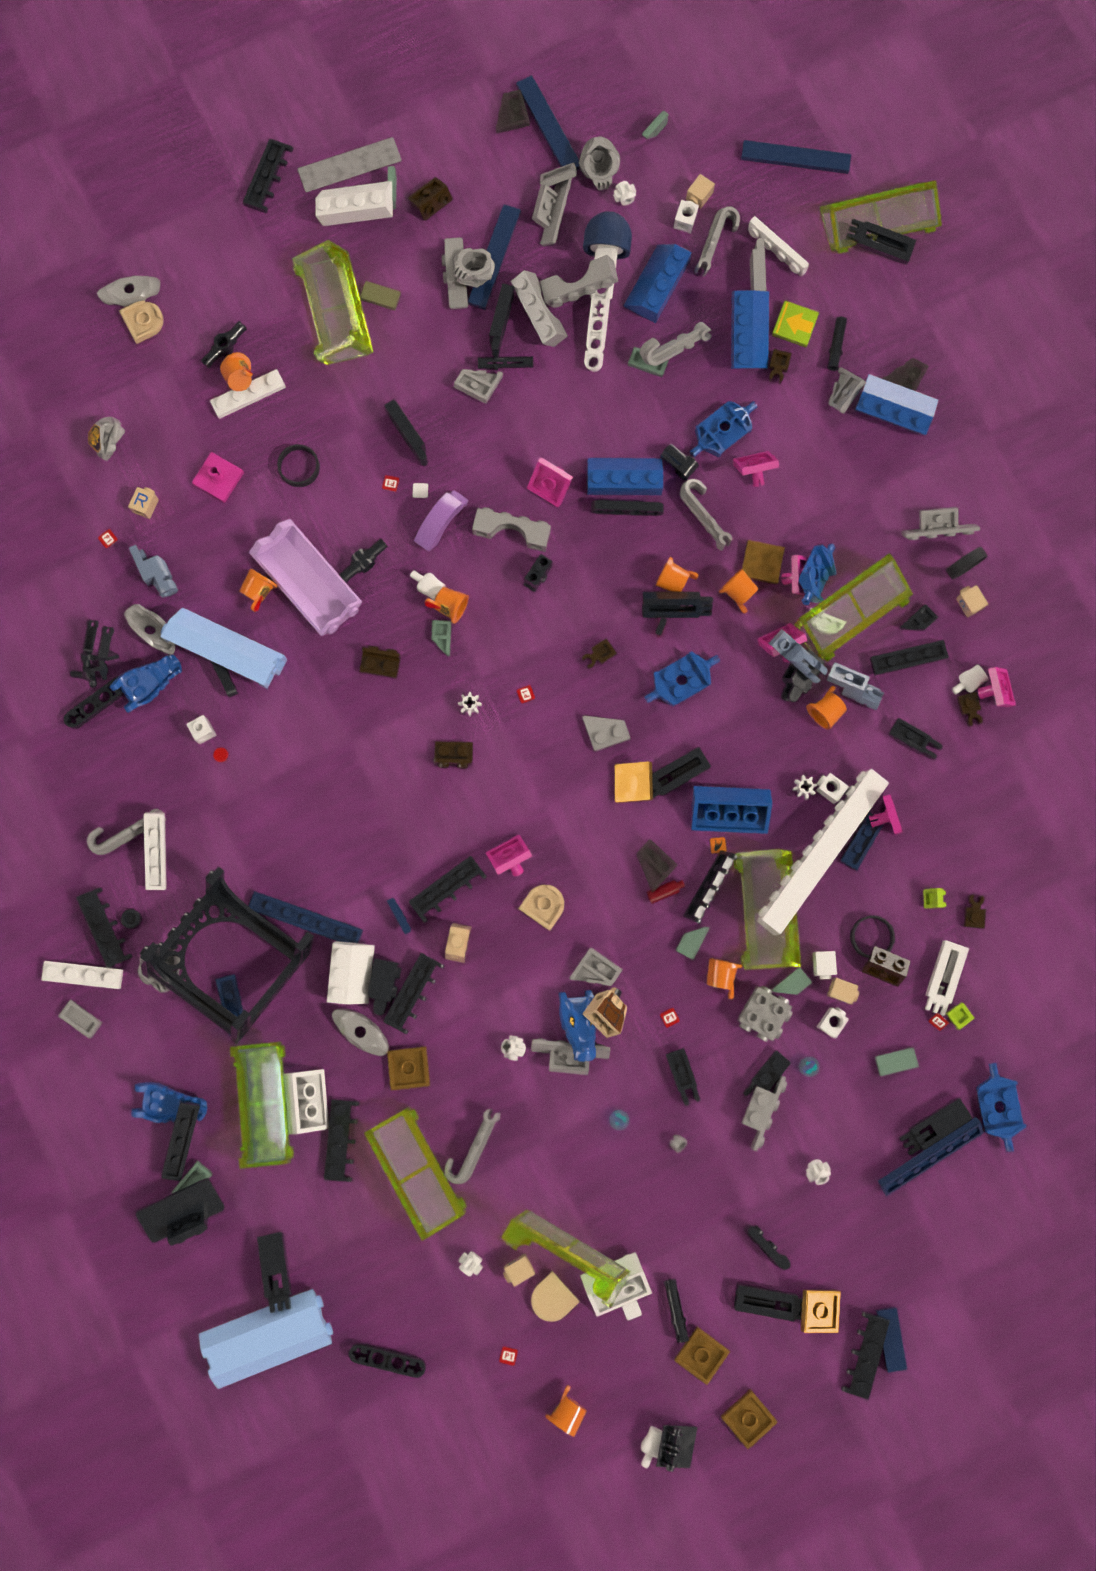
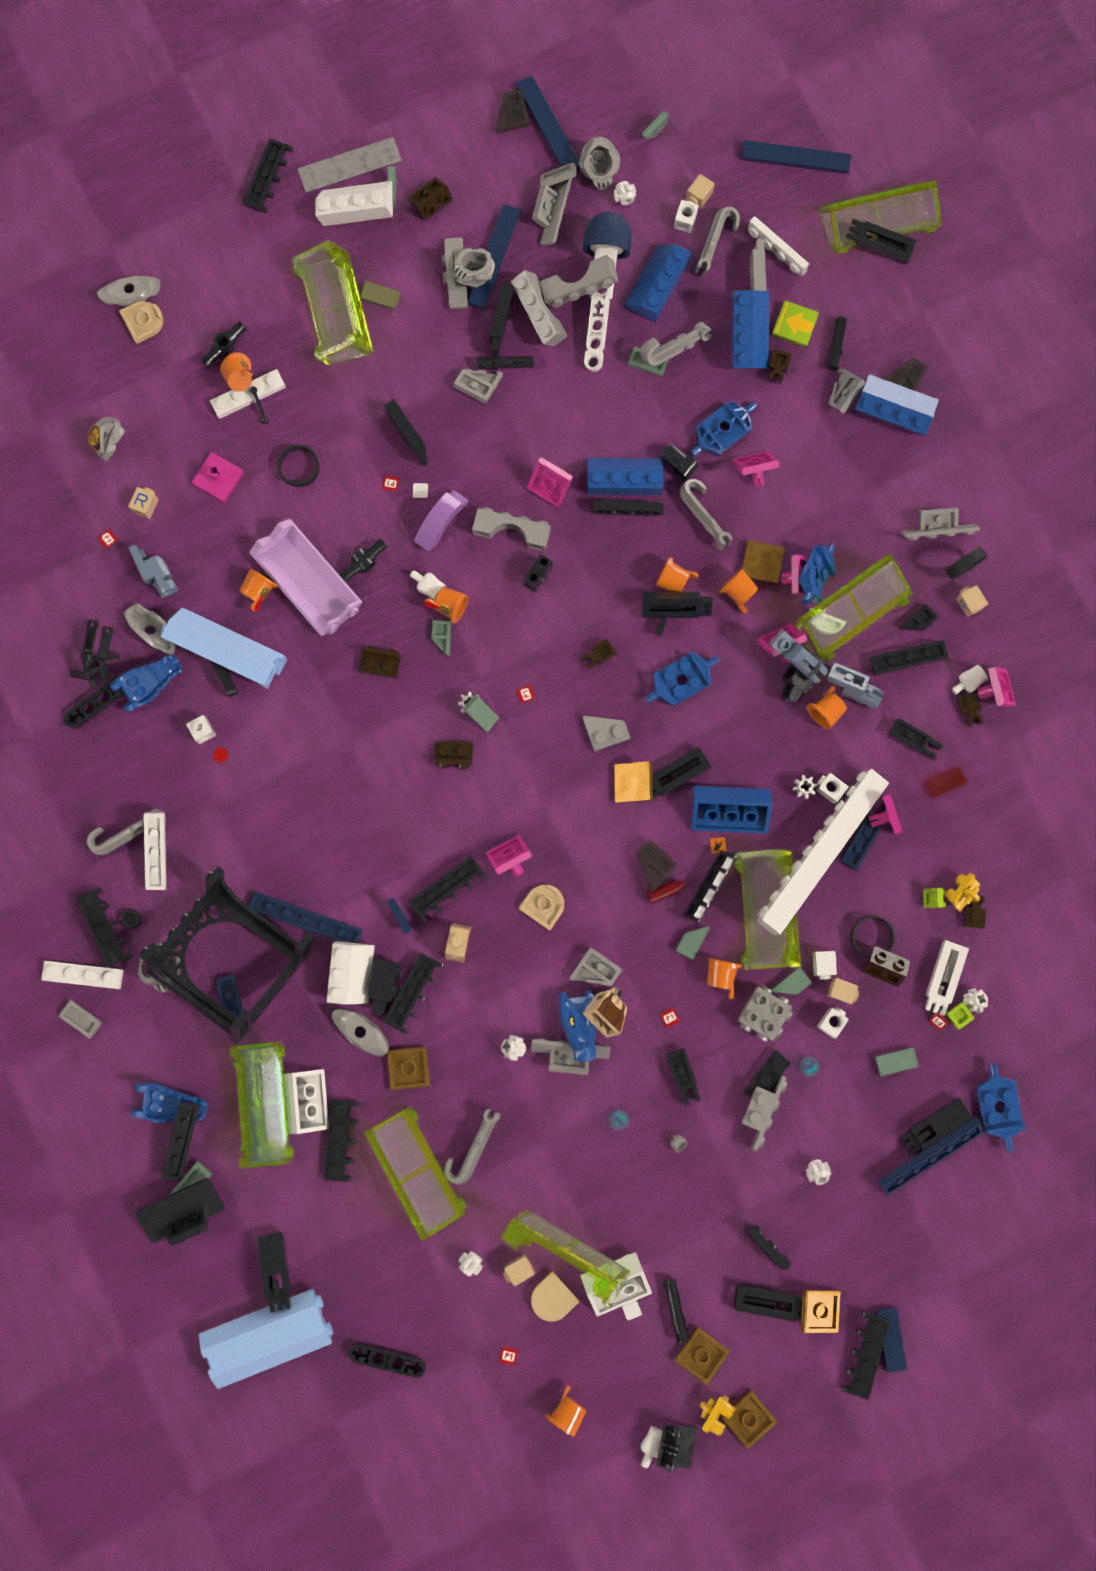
(253, 390): none -> black hinge
(481, 713): none -> sand green tile
(721, 1407): none -> yellow hips
(946, 782): none -> clear red tile
(965, 893): none -> yellow hips
(975, 1000): none -> white gear

